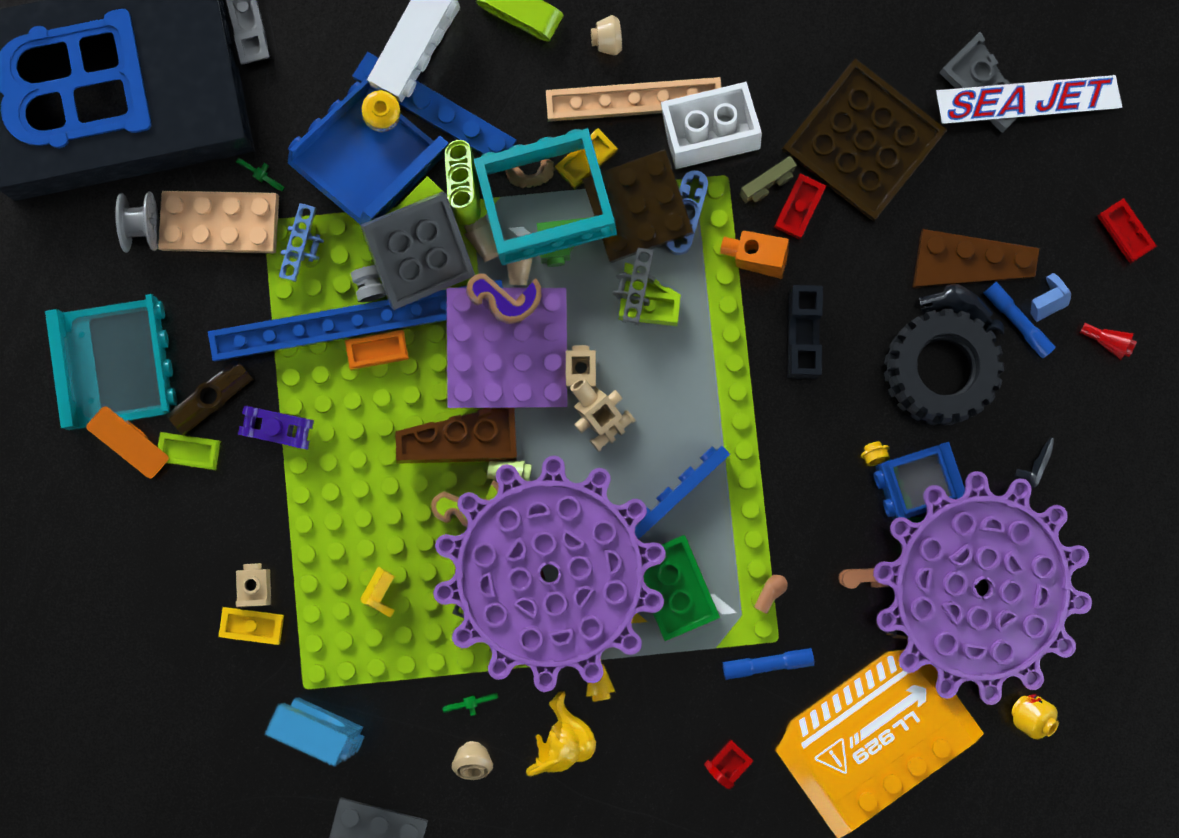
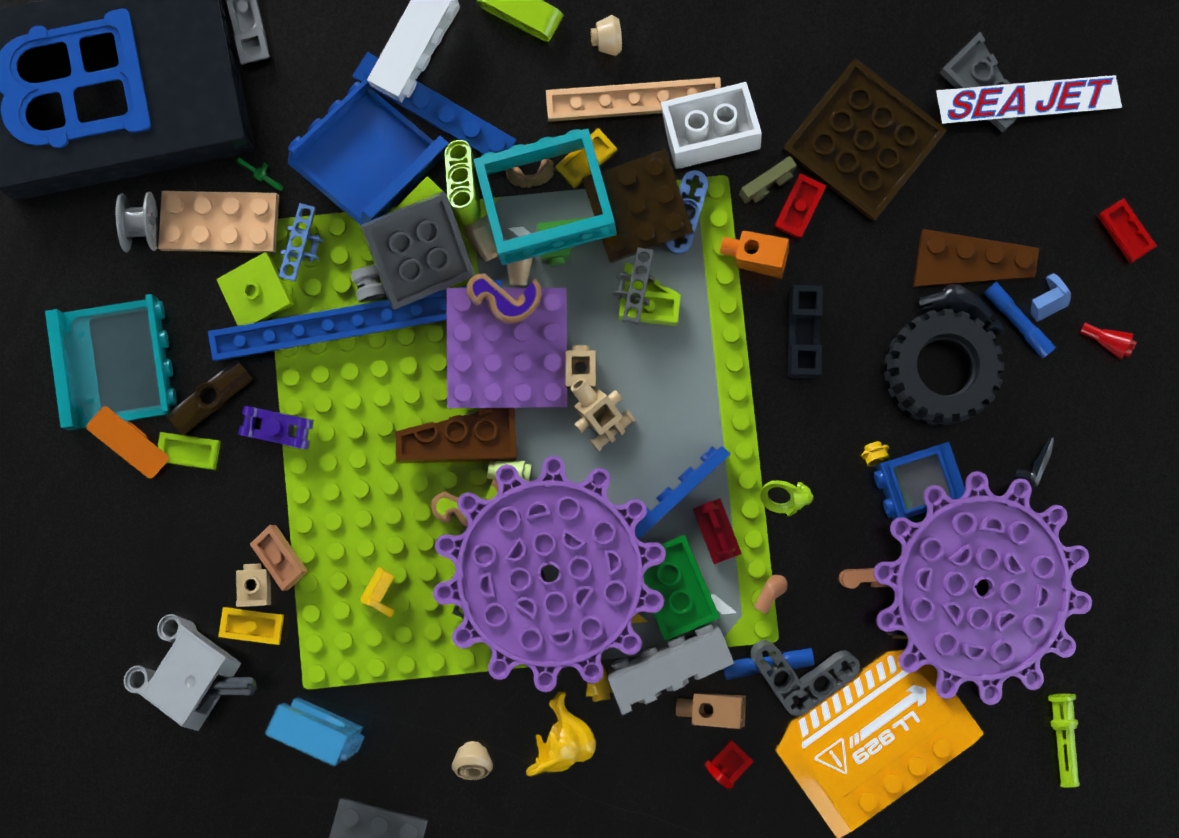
(189, 676): none -> light grey piece
(255, 290): none -> lime plate
(279, 557): none -> nougat plate
(376, 349): orange tile -> none
(380, 111): yellow head -> none
(470, 703): green piece -> none
(668, 667): none -> light grey wedge
(717, 531): none -> dark red hinge
(727, 709): none -> medium nougat torso
(796, 686): none -> dark grey beam
(799, 496): none -> lime piece
(1035, 716): yellow head -> none
(1066, 724): none -> lime pin

